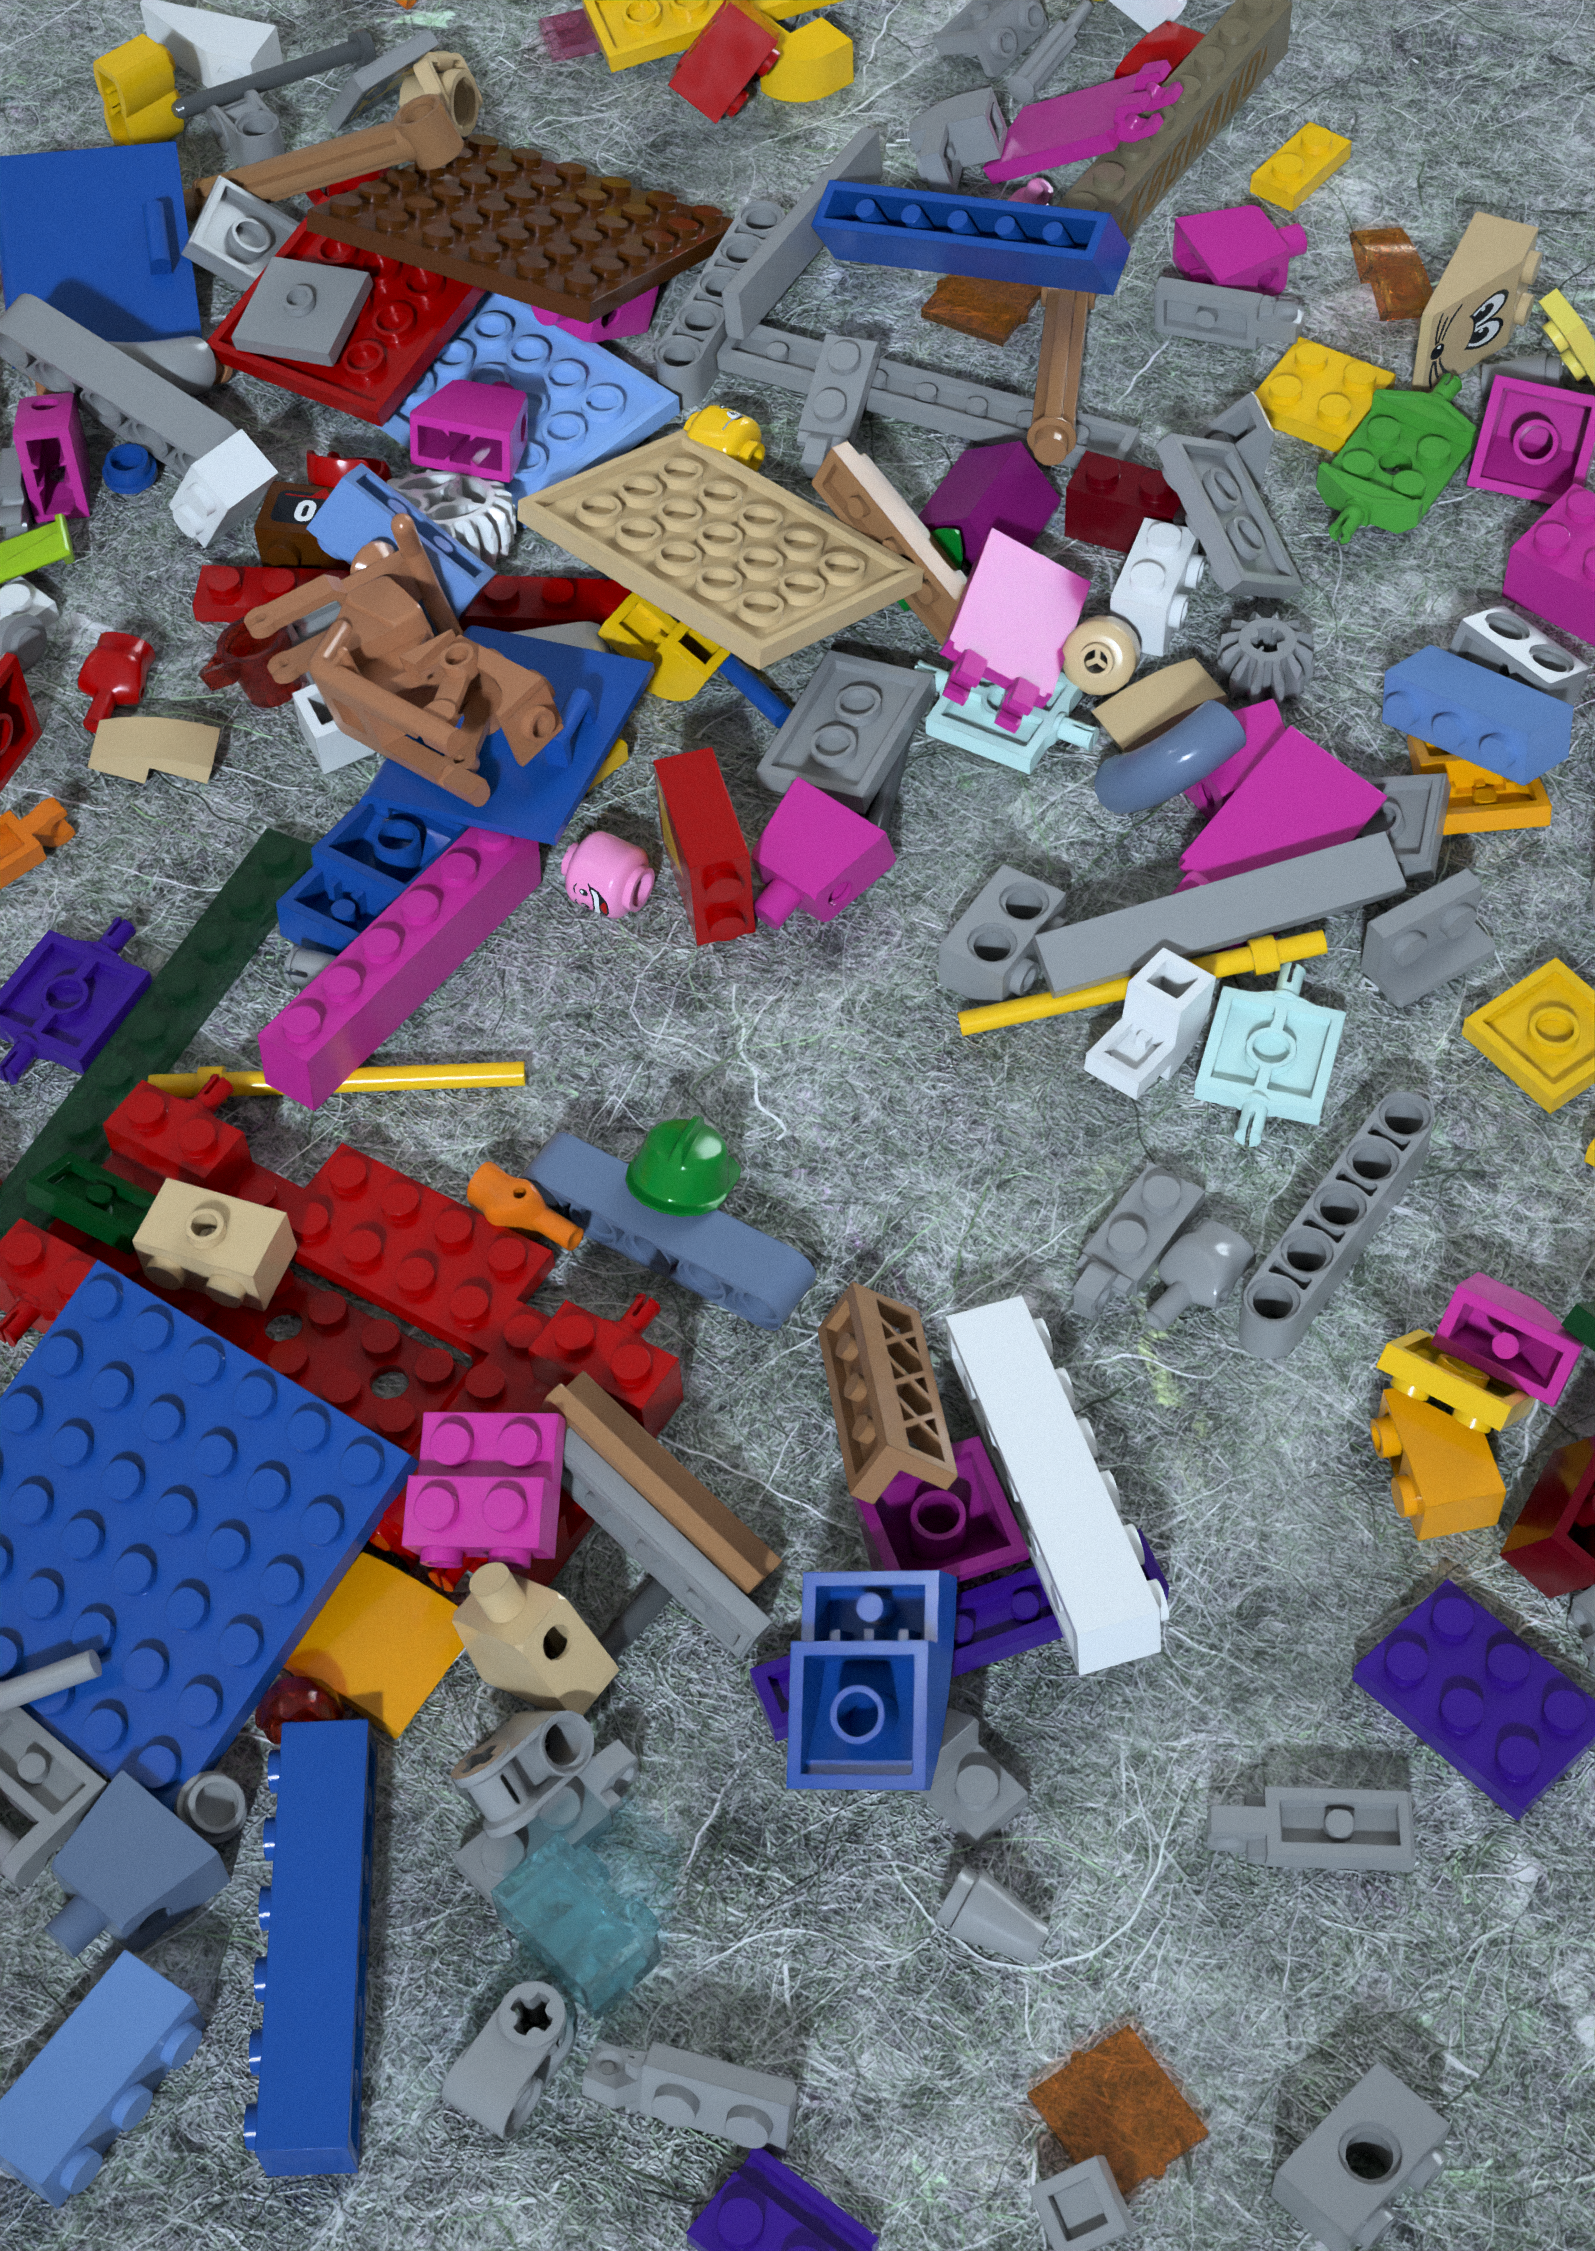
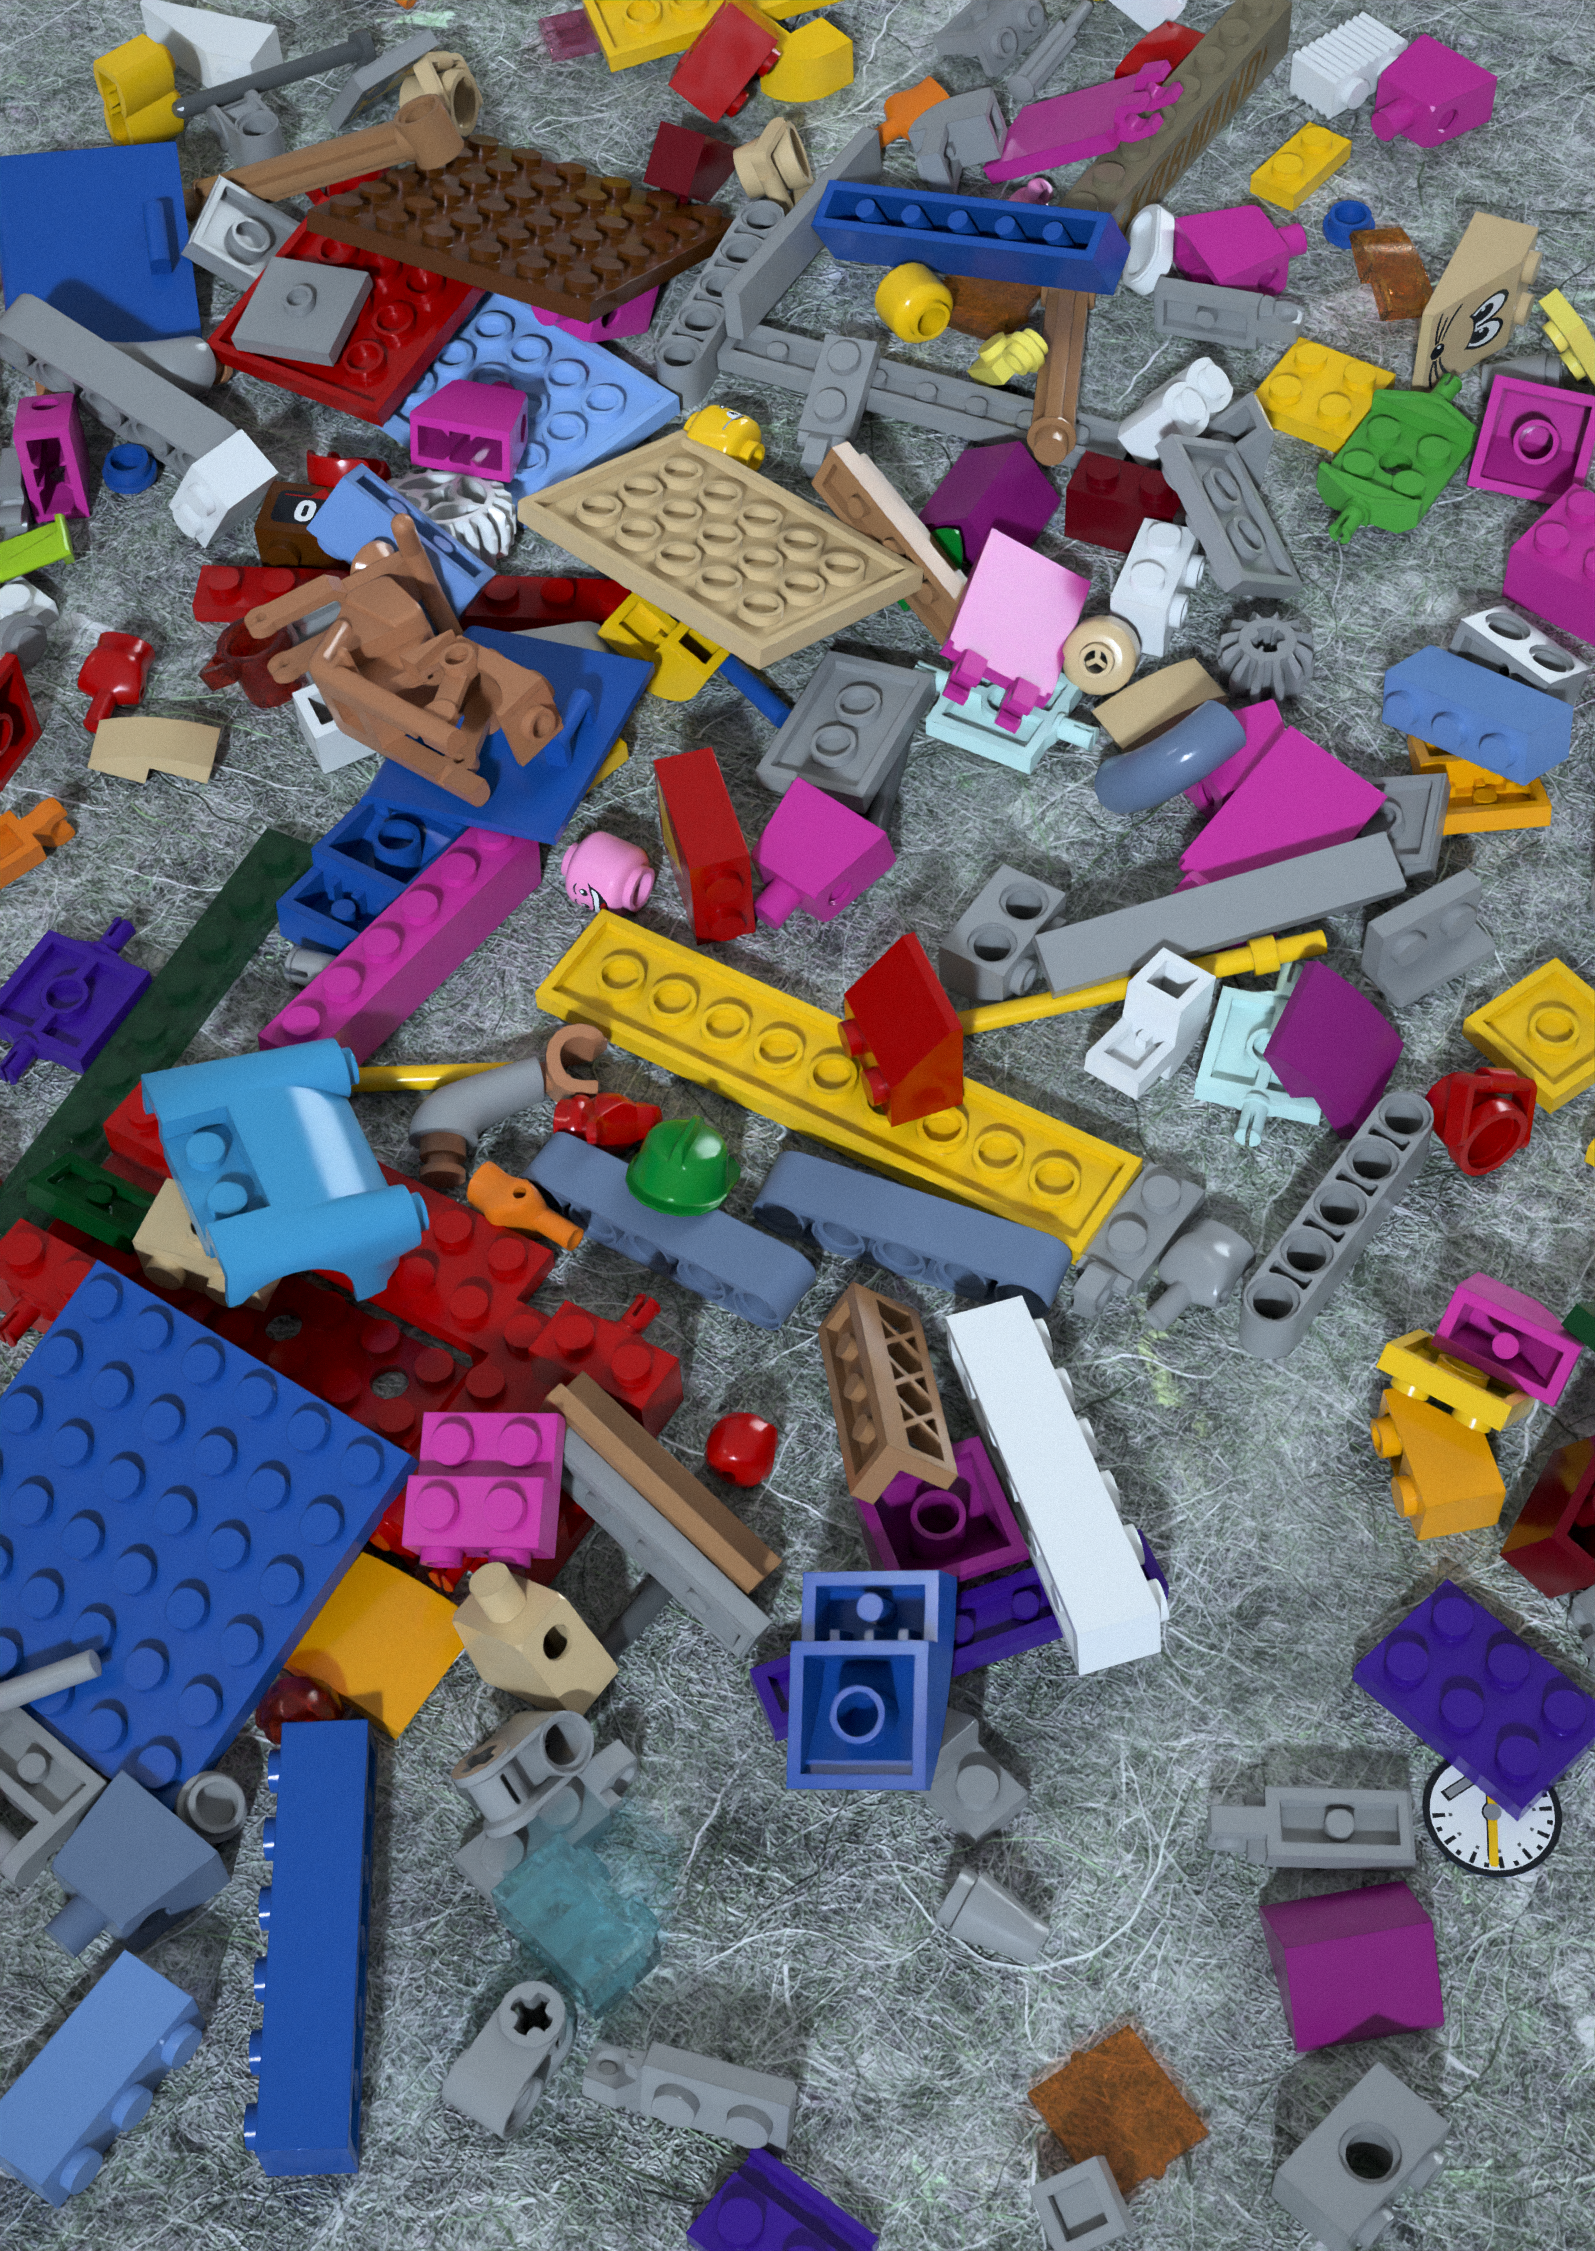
(281, 1168): none -> dark azure piece
(457, 1113): none -> piece
(606, 1121): none -> red animal
(688, 163): none -> dark red slope
(741, 1449): none -> red piece
(774, 165): none -> tan piece
(793, 1069): none -> yellow plate
(904, 1035): none -> red slope
(906, 106): none -> orange piece
(911, 1232): none -> sand blue beam
(914, 303): none -> yellow head
(1008, 354): none -> light yellow plate
(1151, 248): none -> white tile
(1176, 407): none -> white brick
(1333, 1048): none -> magenta slope
(1344, 65): none -> white brick
(1345, 218): none -> blue plate
(1354, 1965): none -> magenta slope
(1432, 95): none -> dark pink torso
(1478, 1123): none -> red piece
(1482, 1834): none -> white sticker

